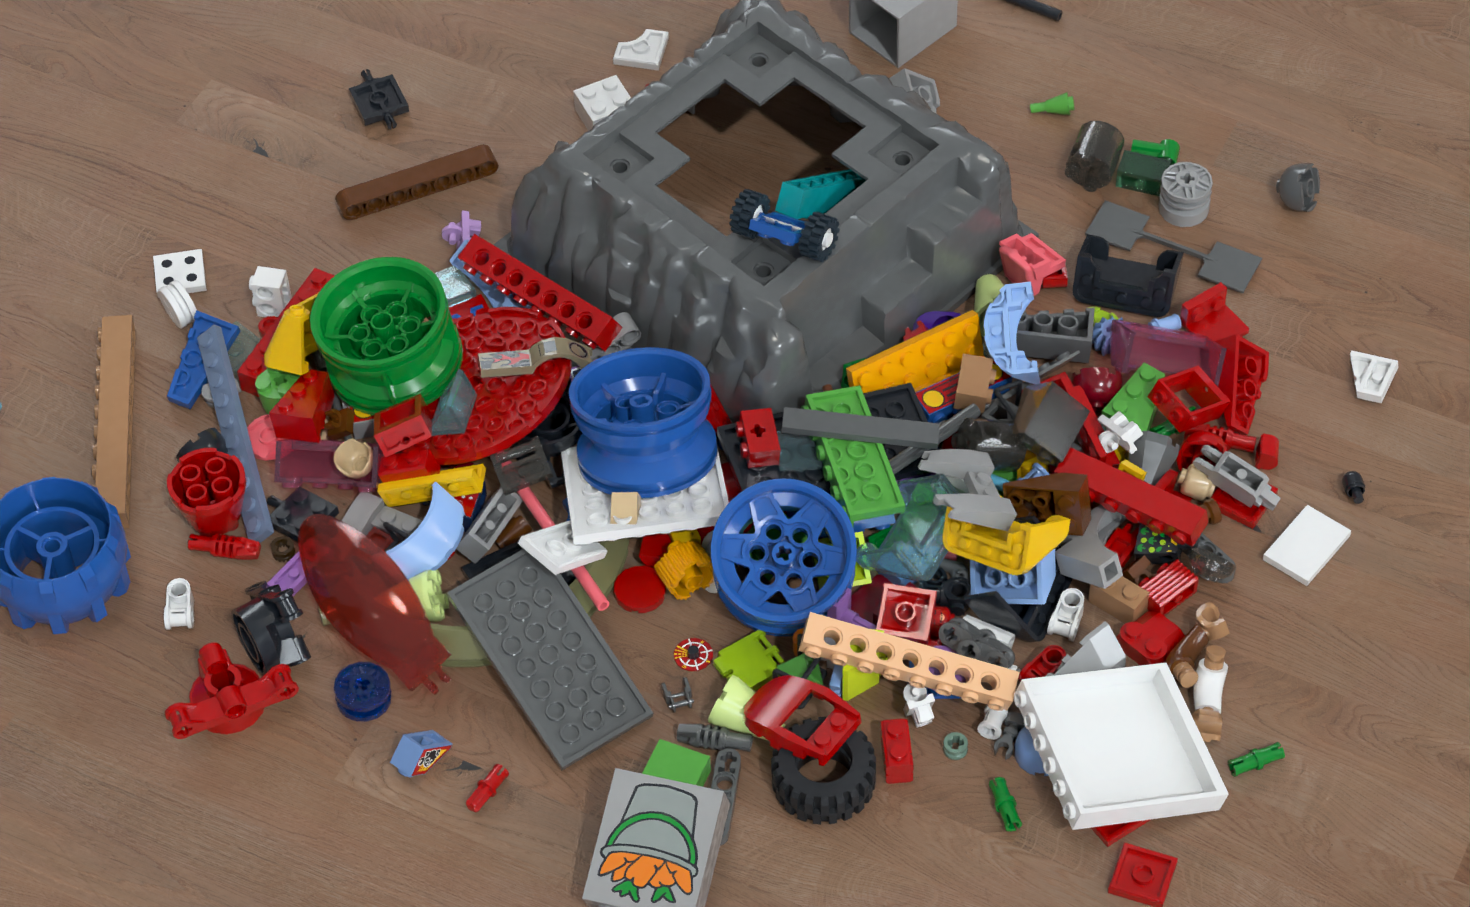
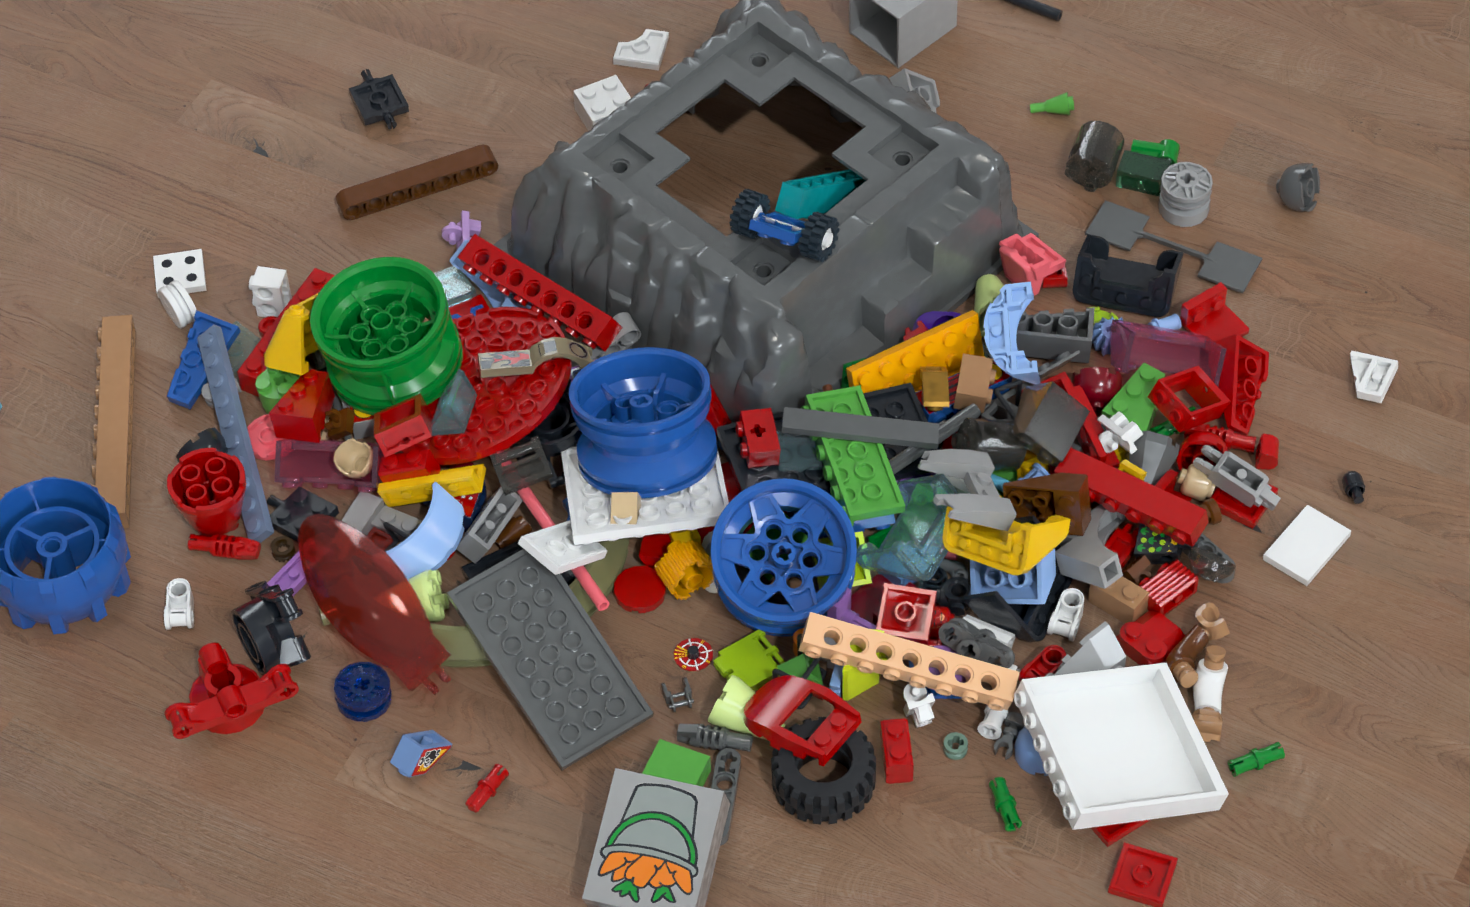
(934, 387): none -> pearl gold slope

